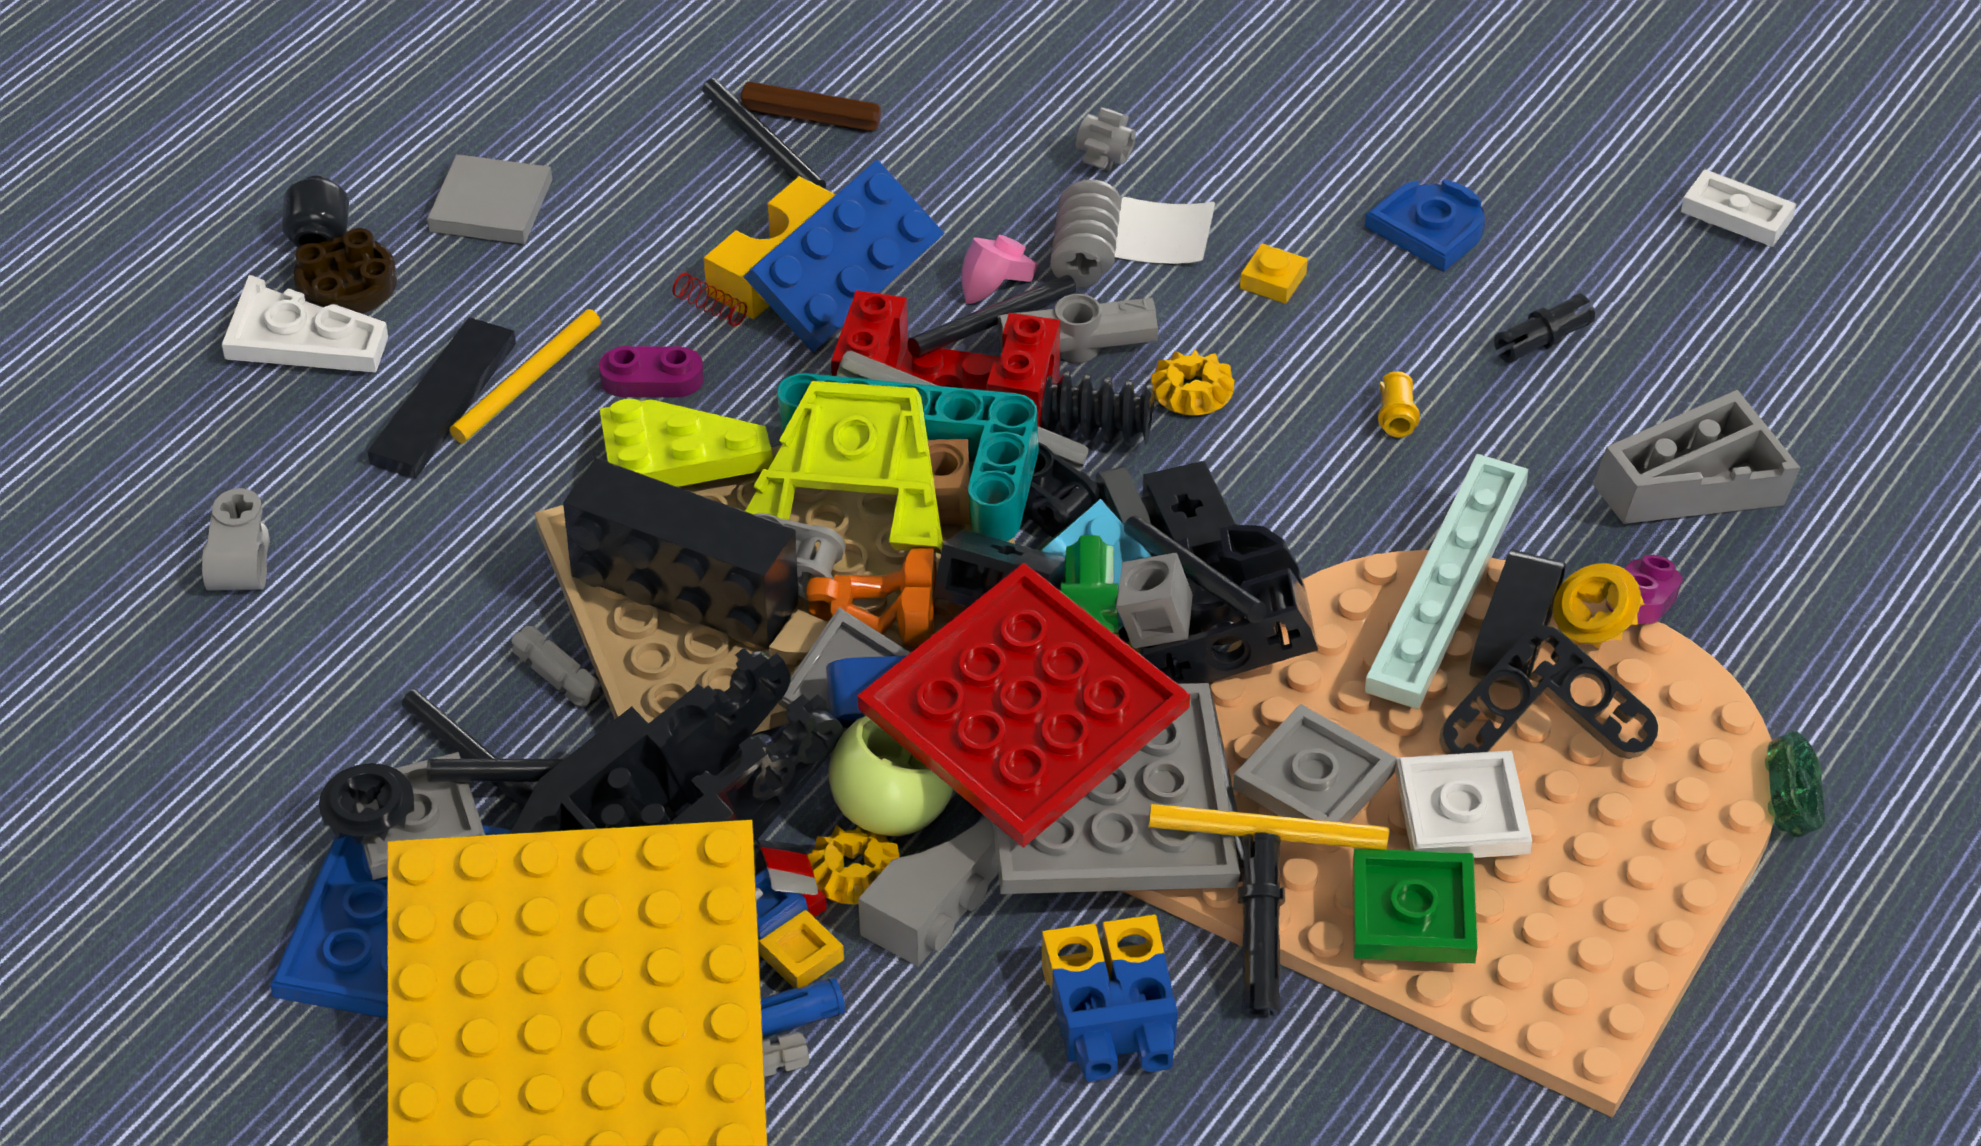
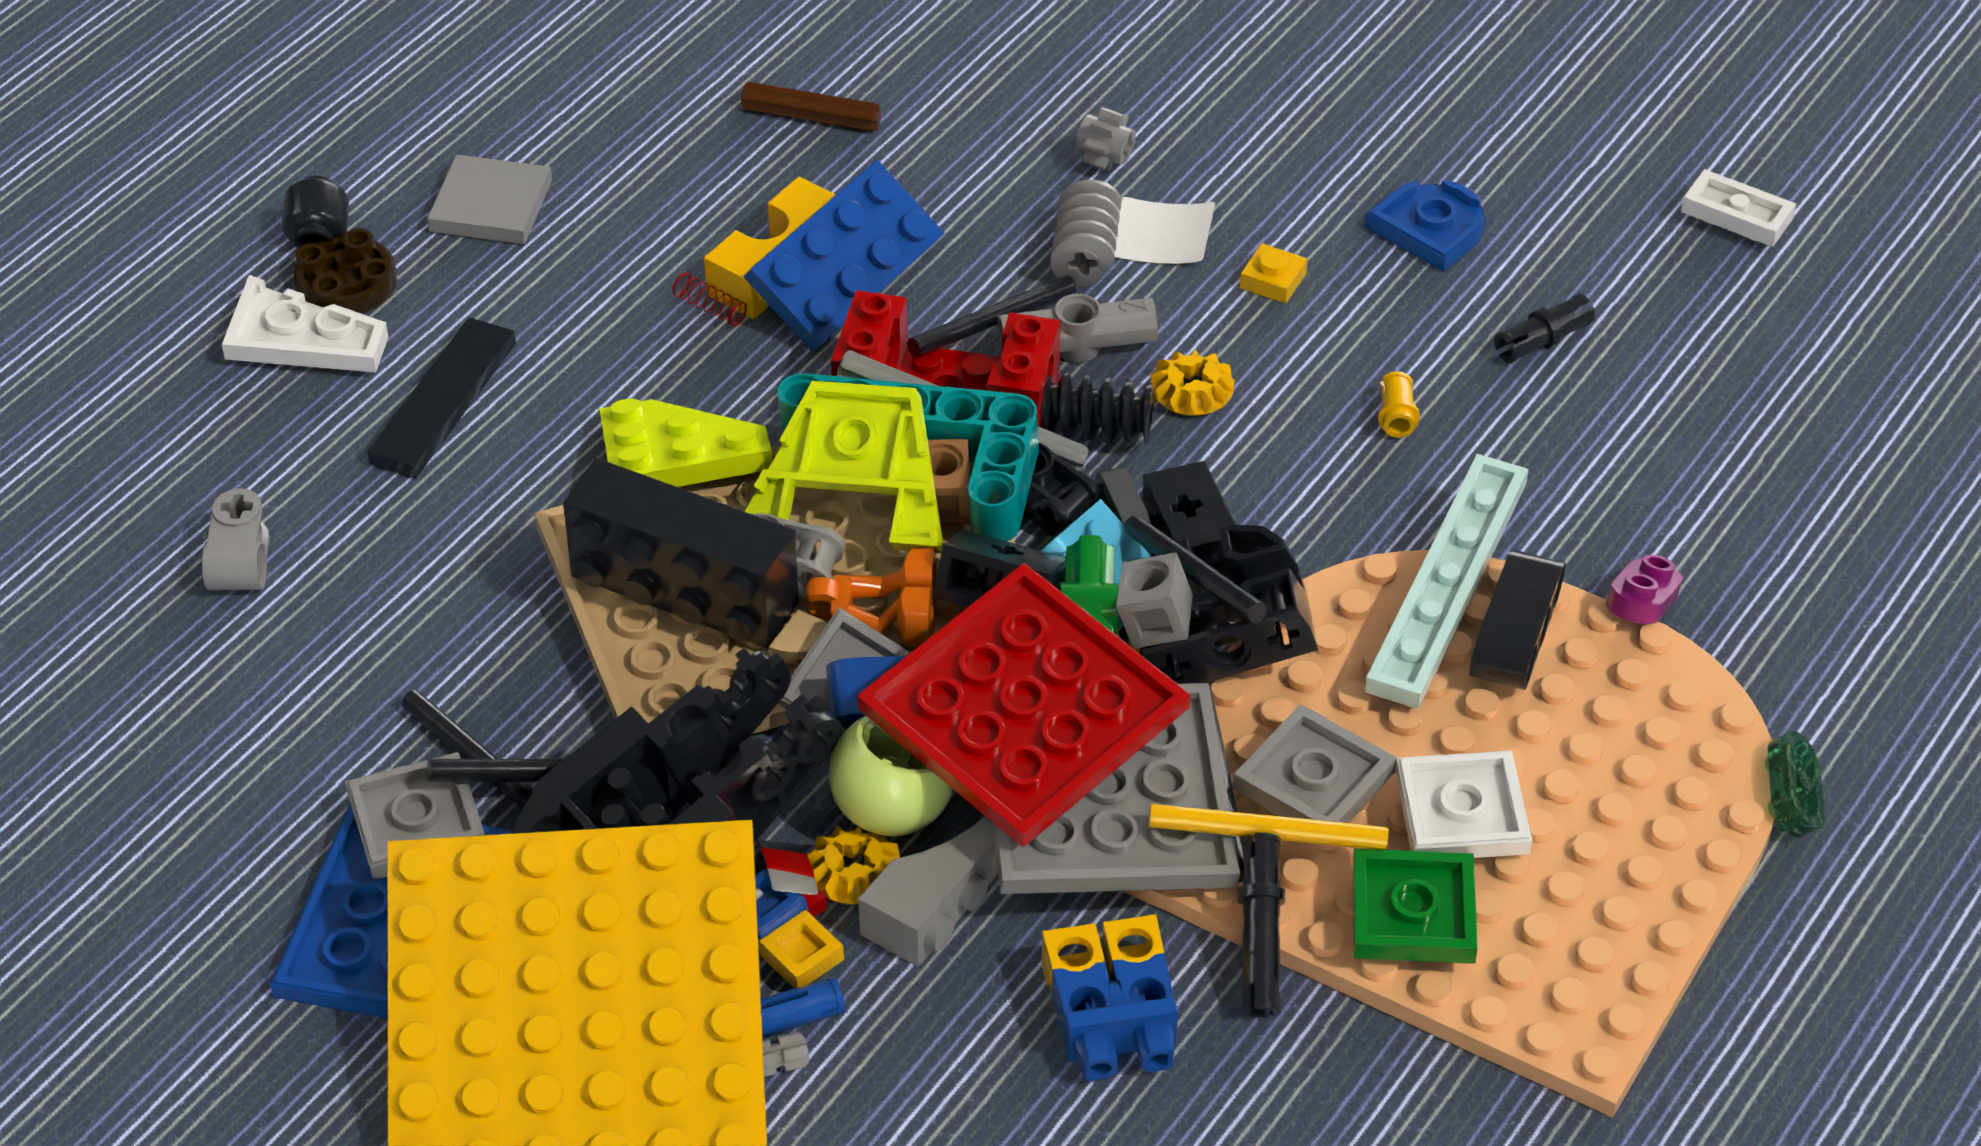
(365, 784): black gear -> none
(525, 376): yellow bar -> none
(555, 666): light grey axle -> none
(651, 371): magenta plate -> none
(760, 132): black bar -> none
(990, 263): bright pink plate -> none
(1555, 683): black beam -> none
(1593, 585): yellow gear -> none
(1697, 465): light grey wedge -> none

